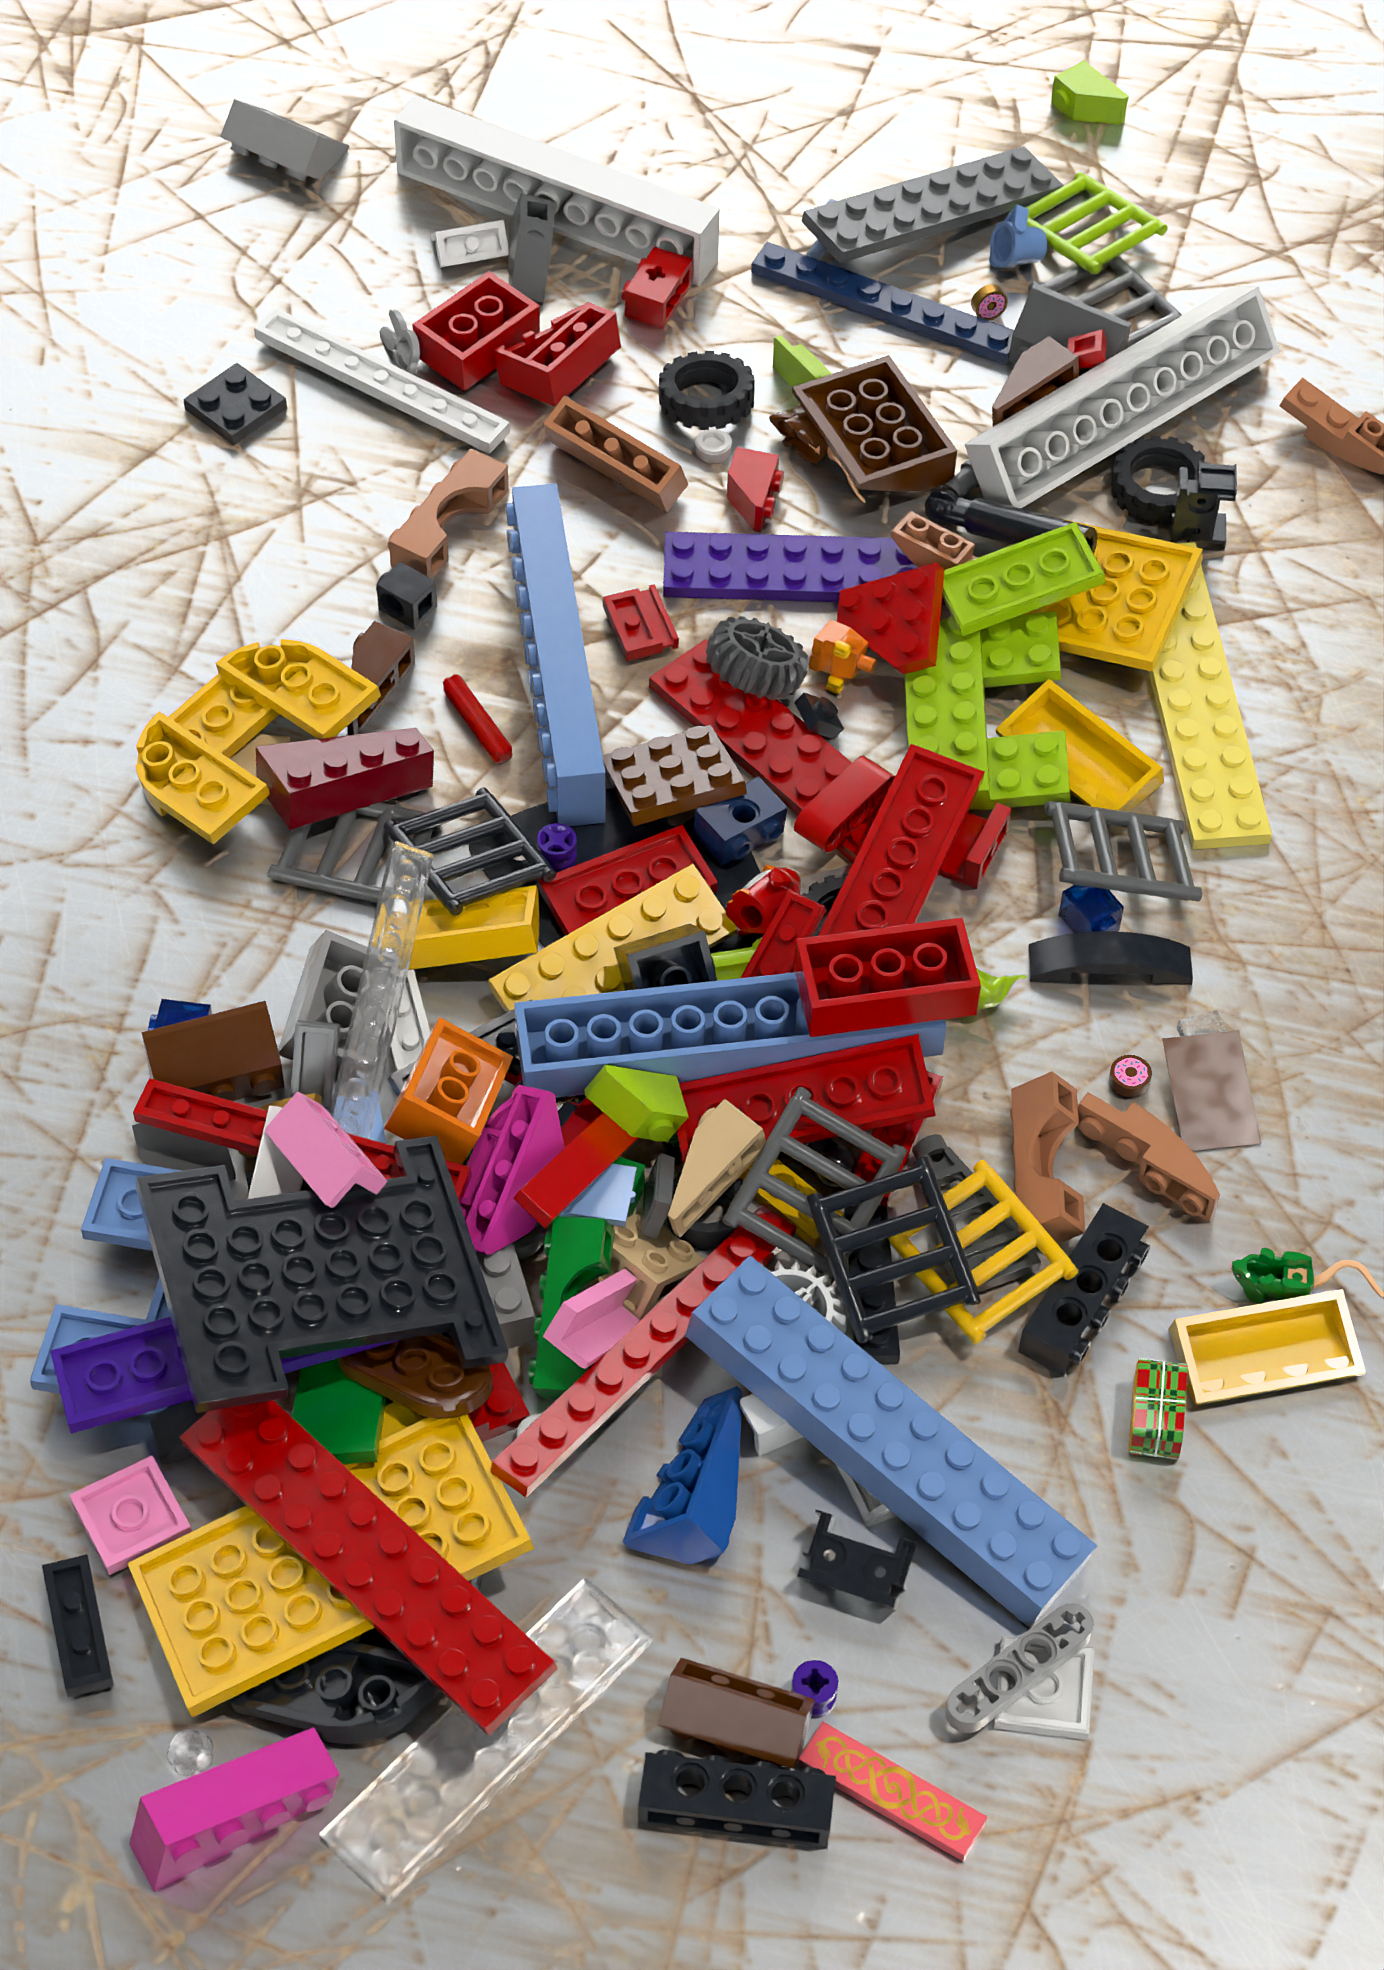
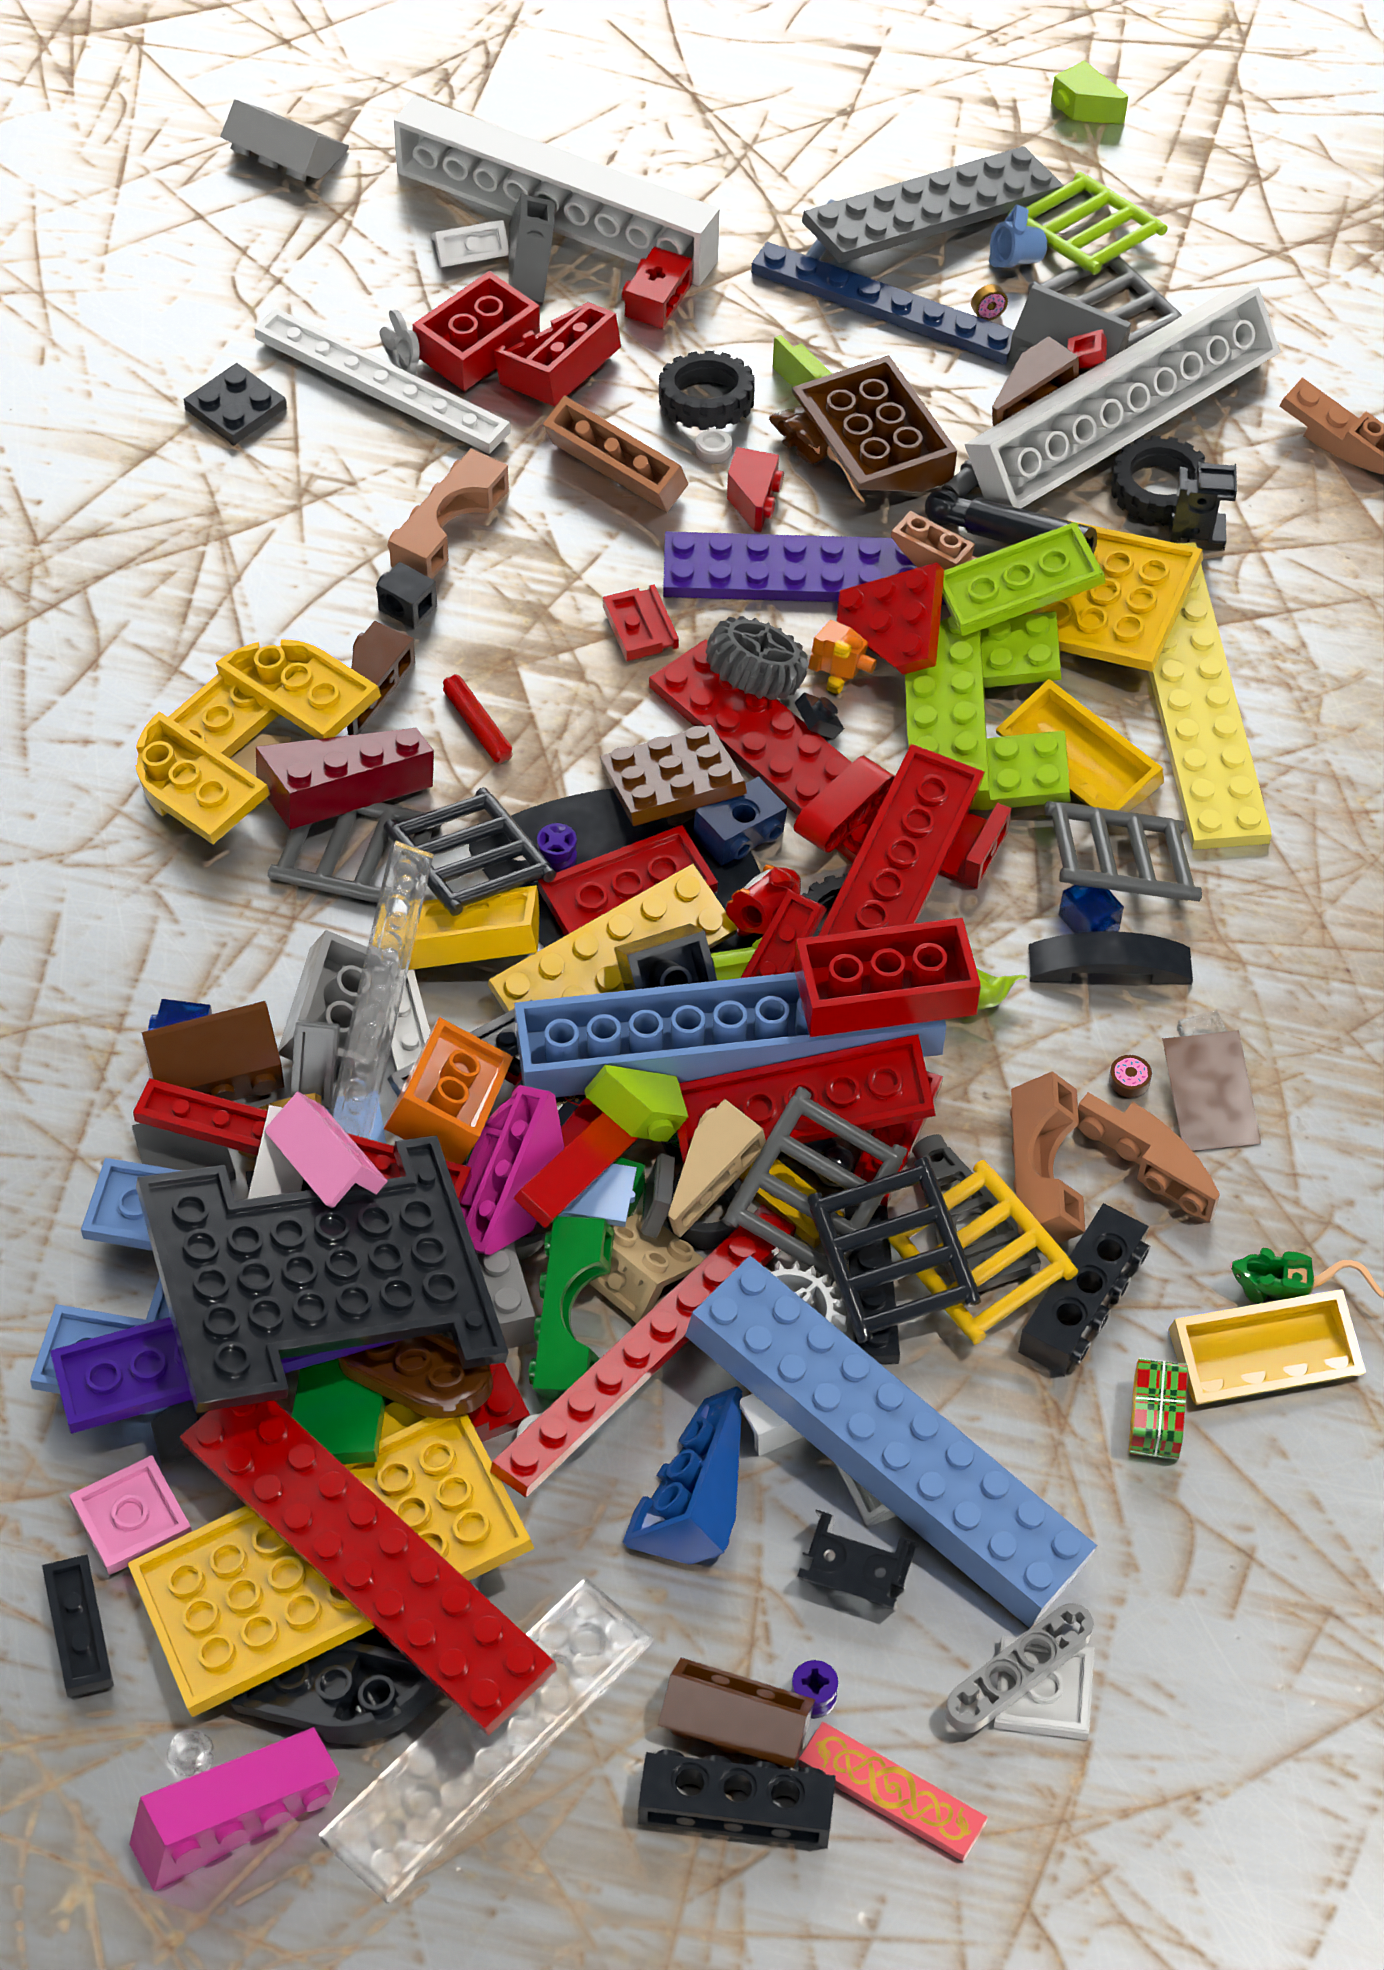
(558, 656): medium blue brick -> none
(593, 1320): bright pink panel -> none

